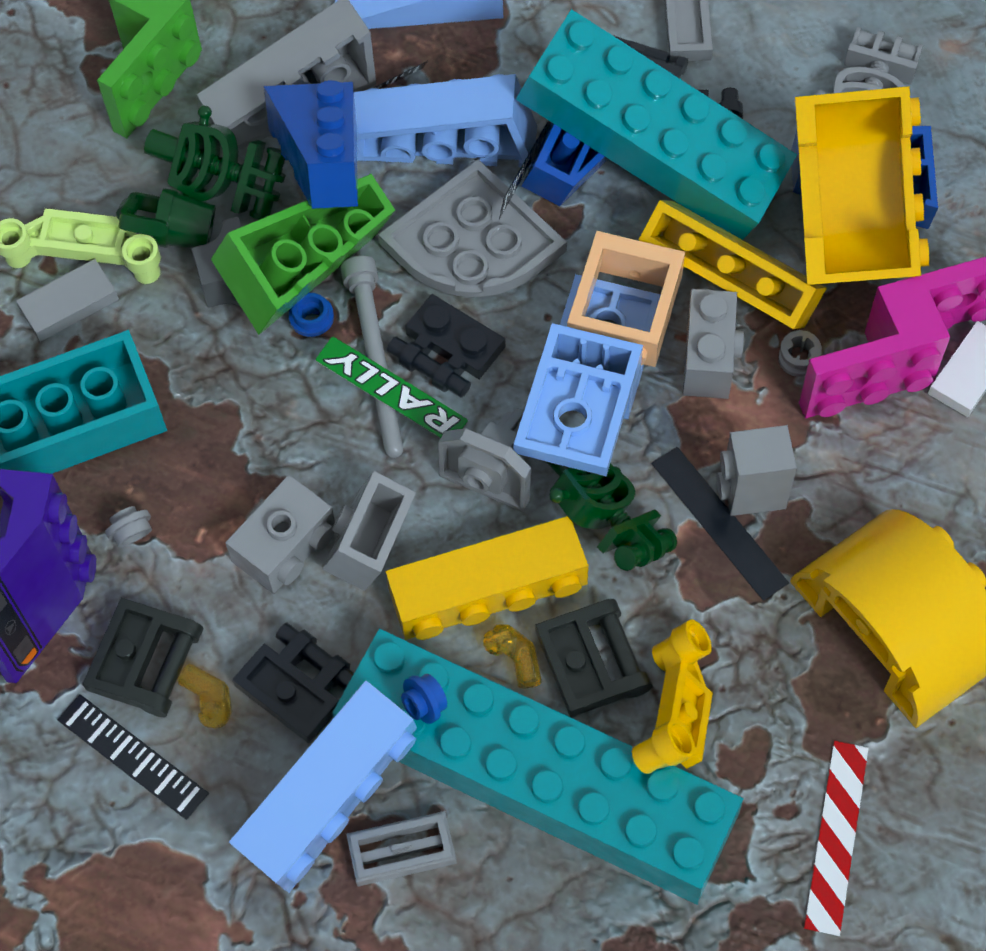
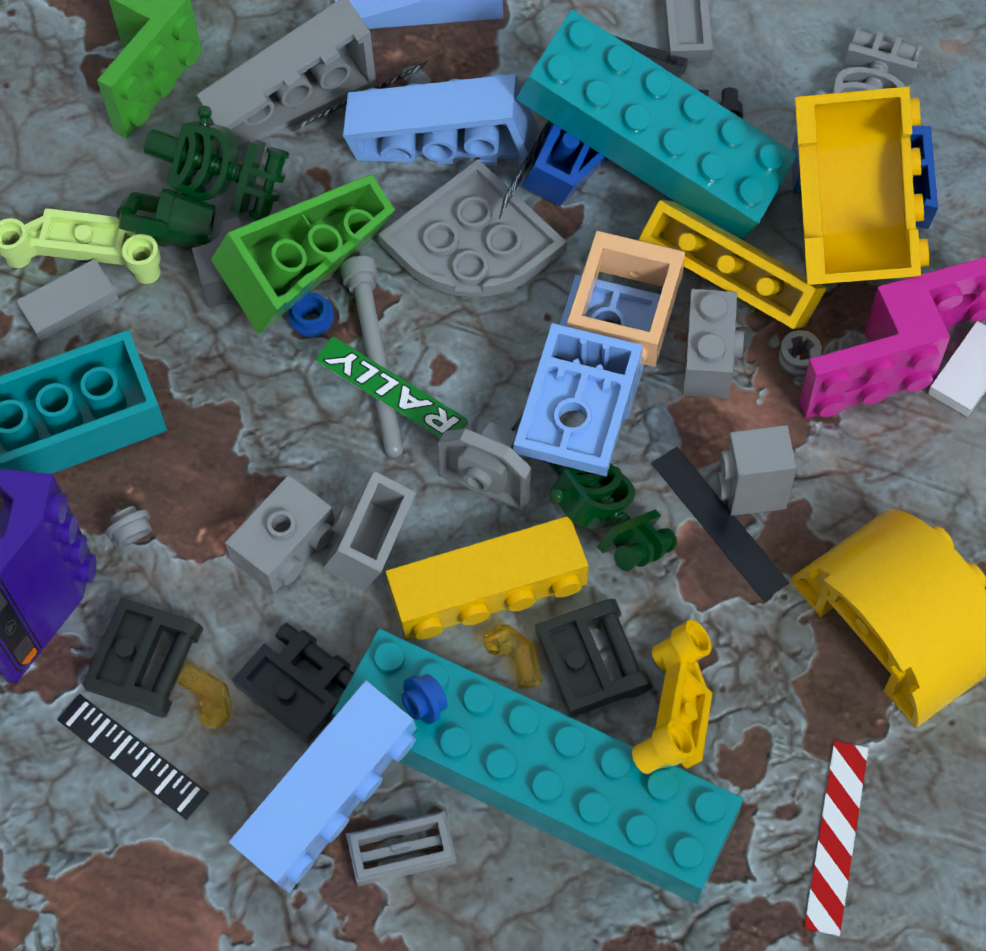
(318, 139): blue wedge -> none
(453, 336): black plate -> none

